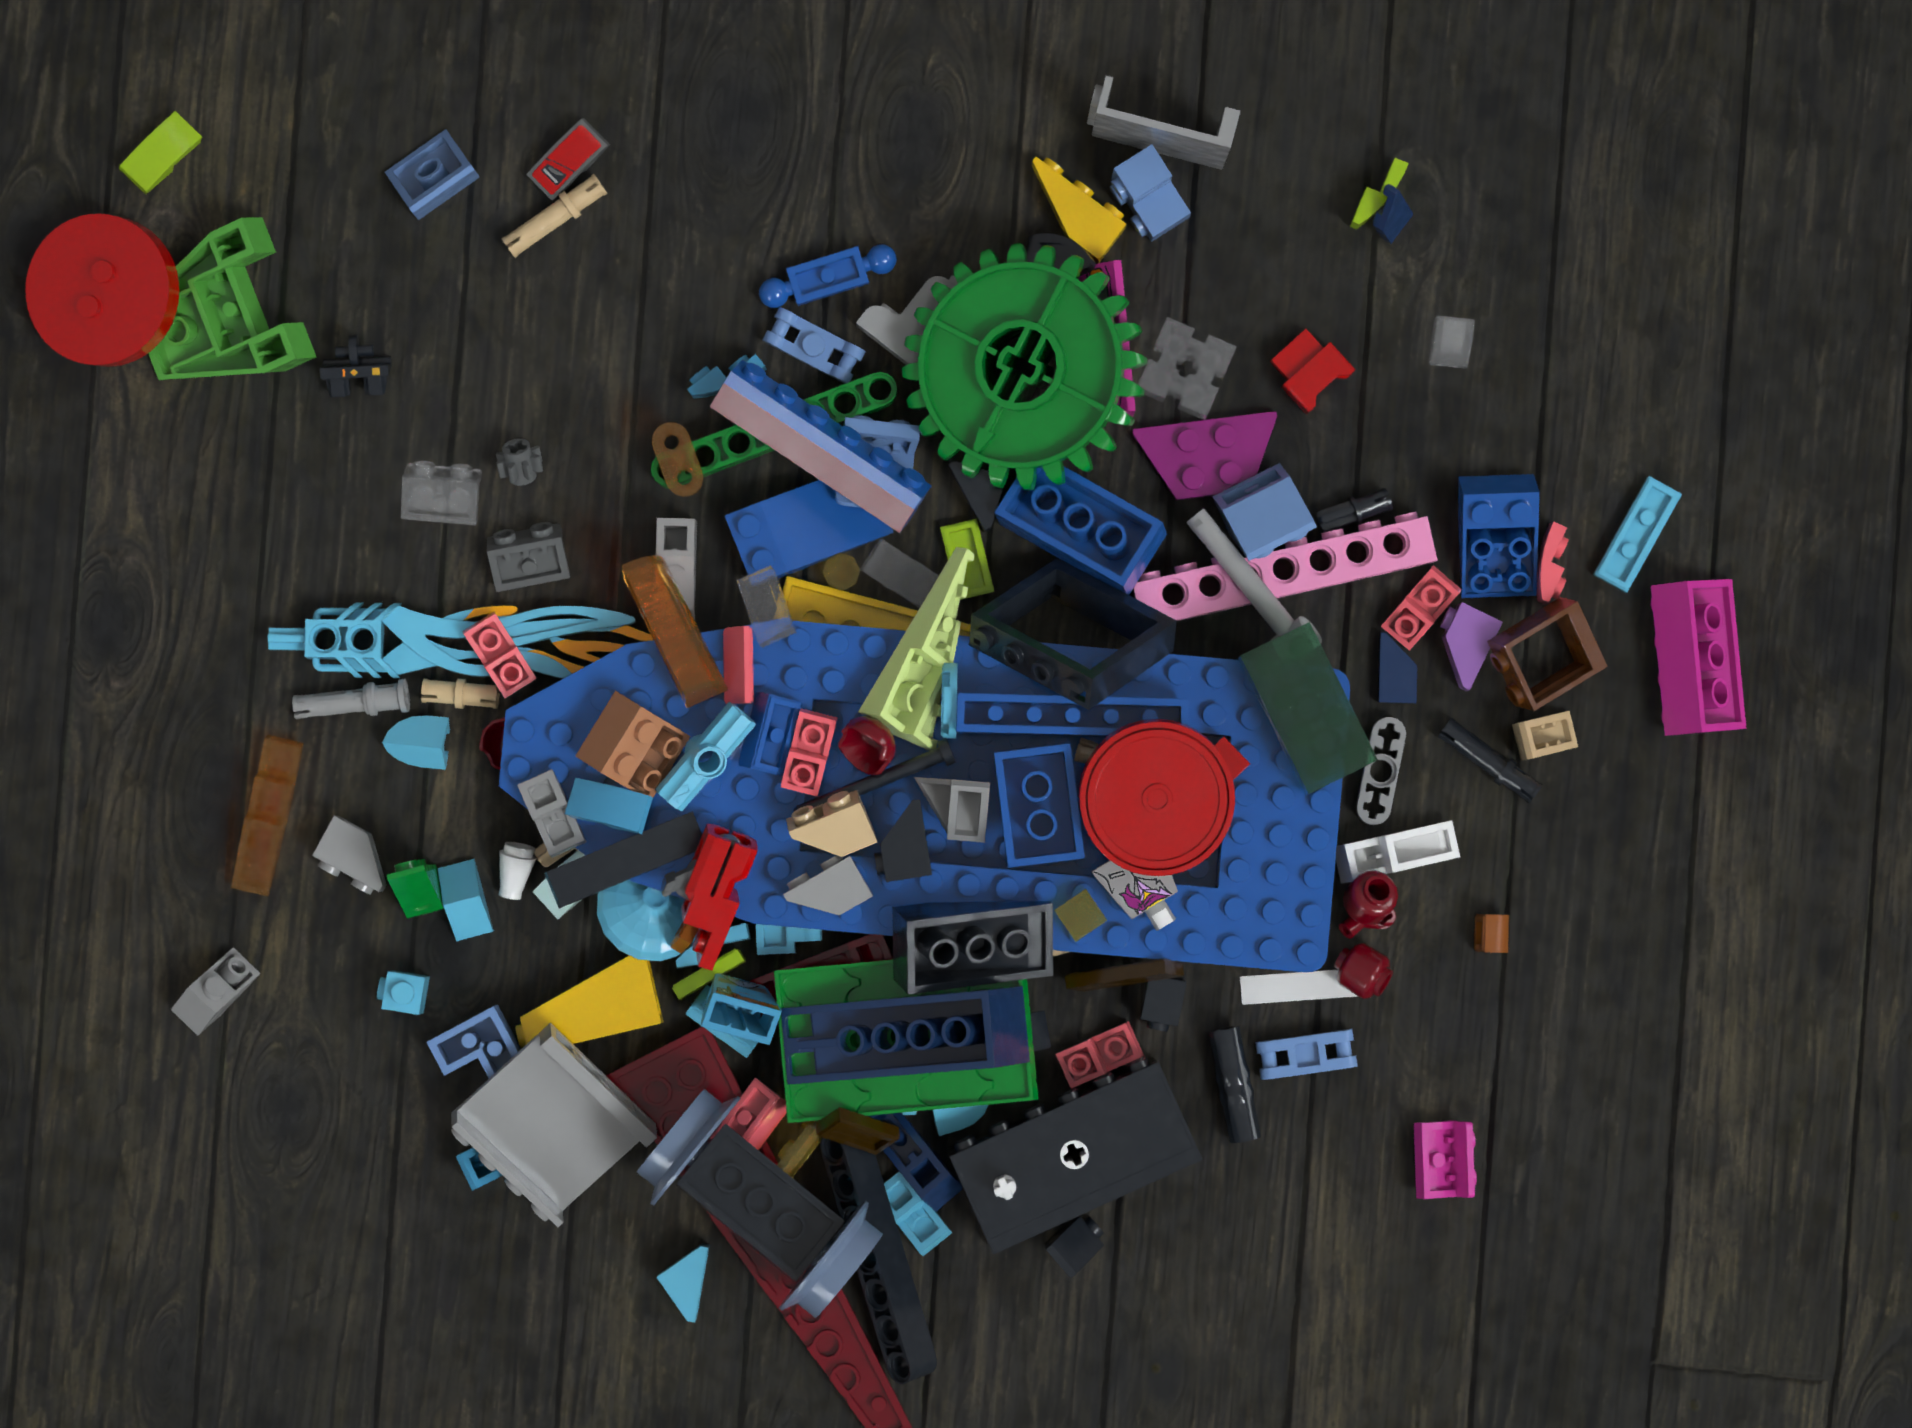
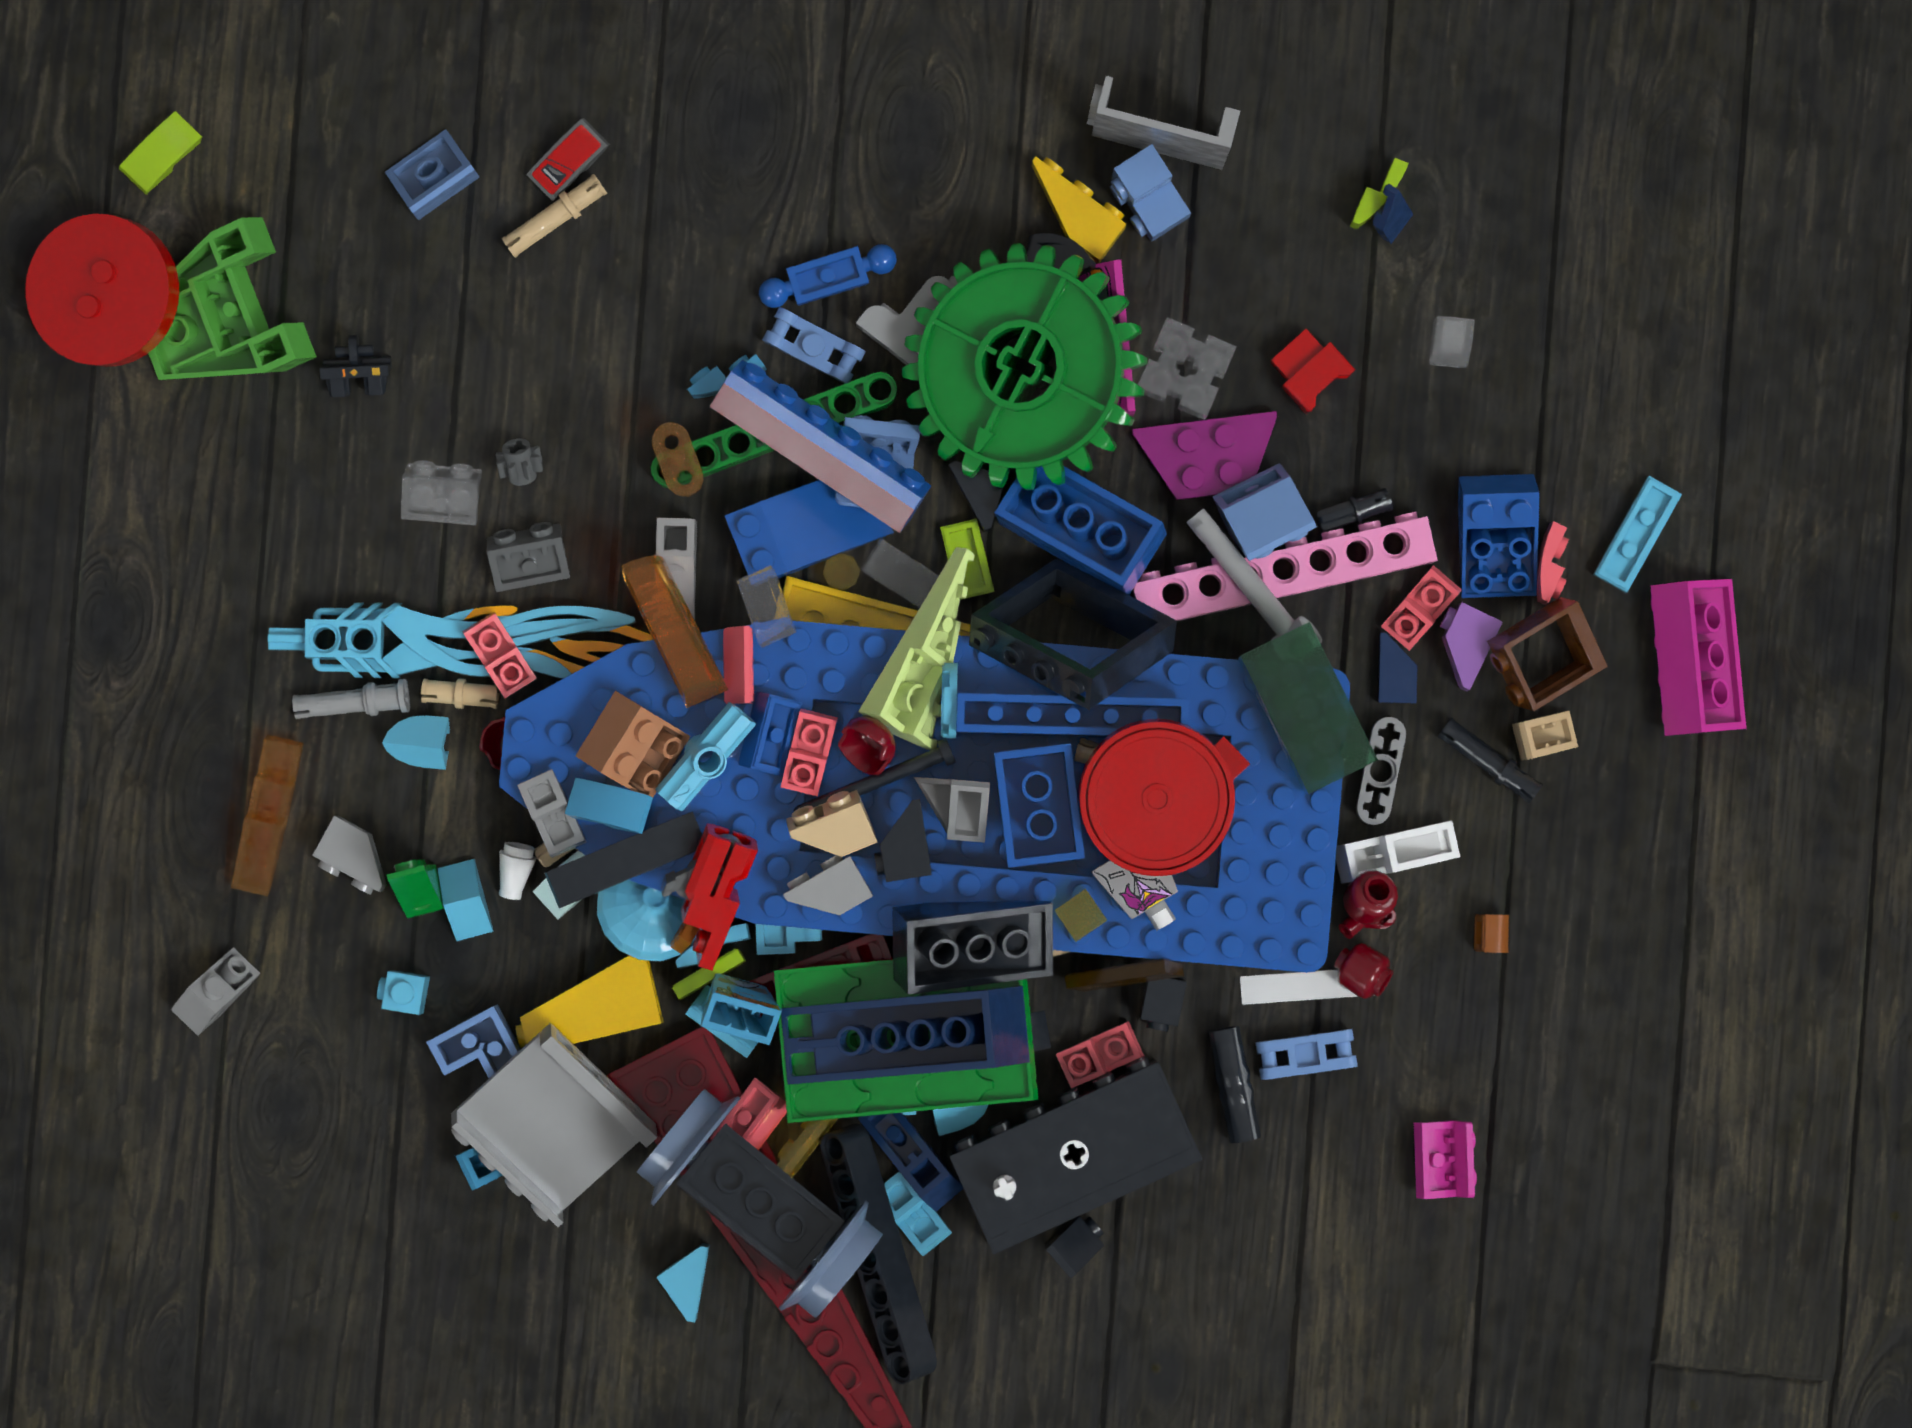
(857, 1130): dark brown tile -> none

